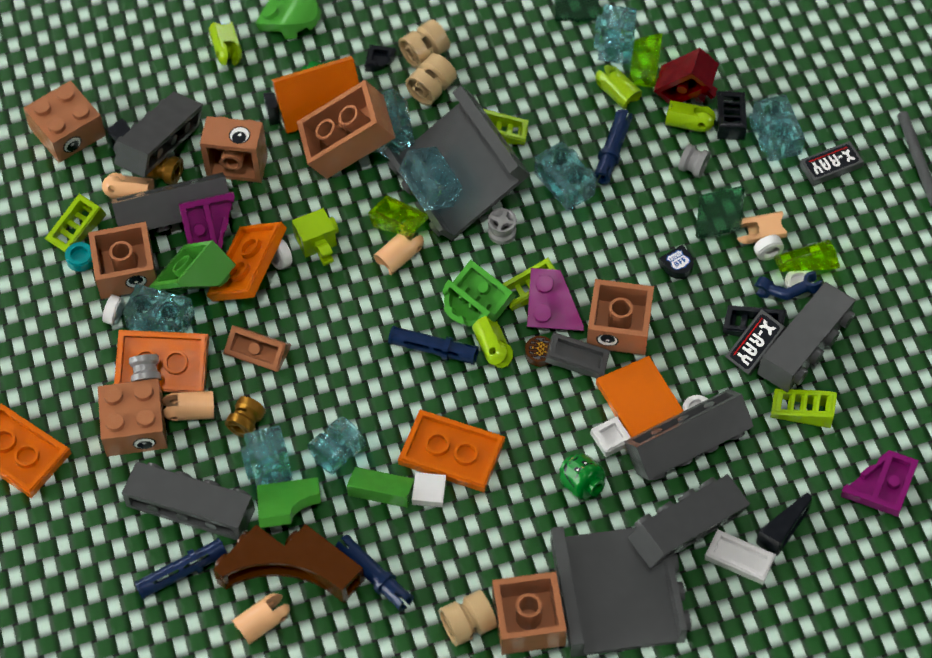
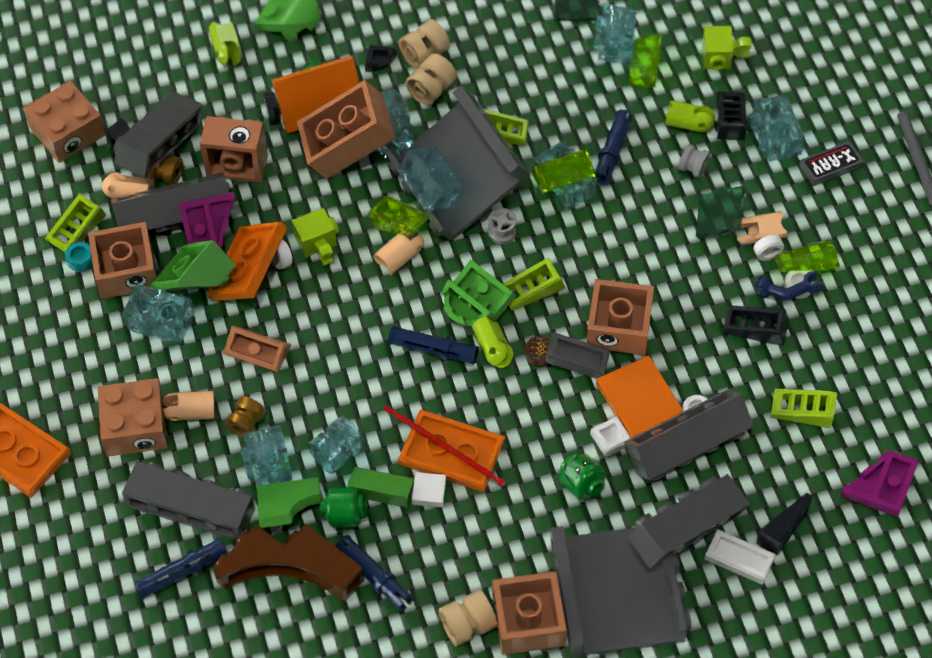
(113, 310): white tile -> none
(144, 367): light grey wheel -> none
(181, 358): orange tile -> none
(261, 618): light nougat piece -> none
(344, 507): none -> green head
(469, 461): none -> red piece
(551, 302): magenta wing -> none
(563, 171): none -> clear neon green slope
(617, 86): lime piece -> none
(677, 263): black tile -> none
(687, 78): dark red brick -> none
(719, 47): none -> lime brick
(755, 342): tile -> none
(806, 337): dark grey brick -> none

